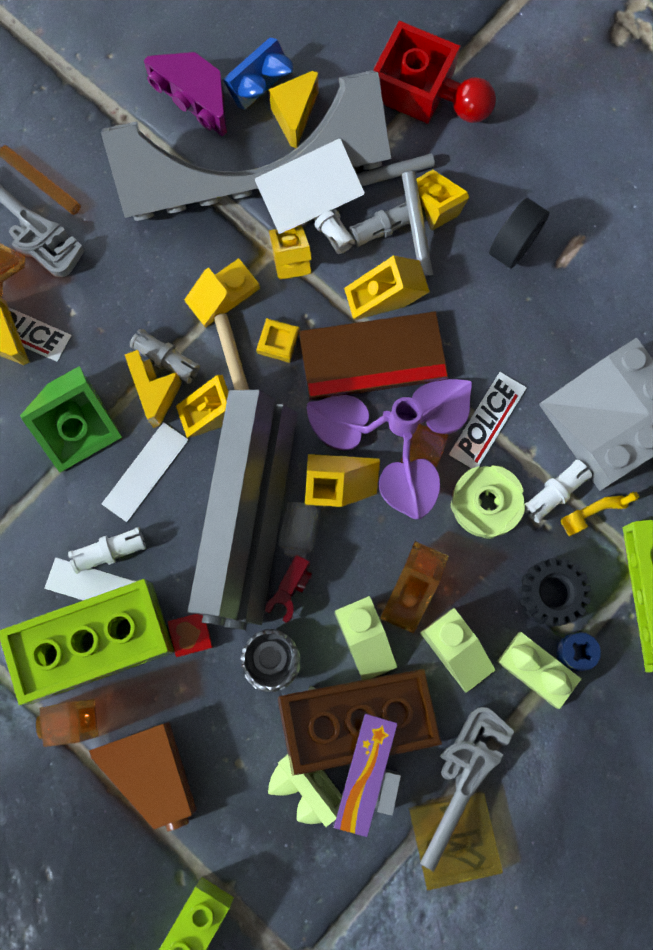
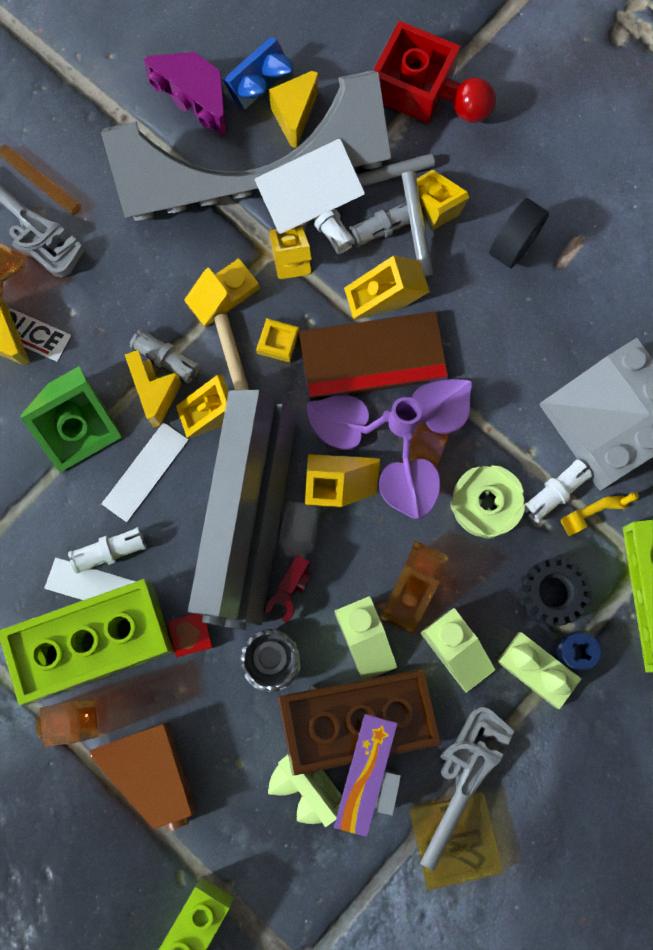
(487, 421): white sticker -> none

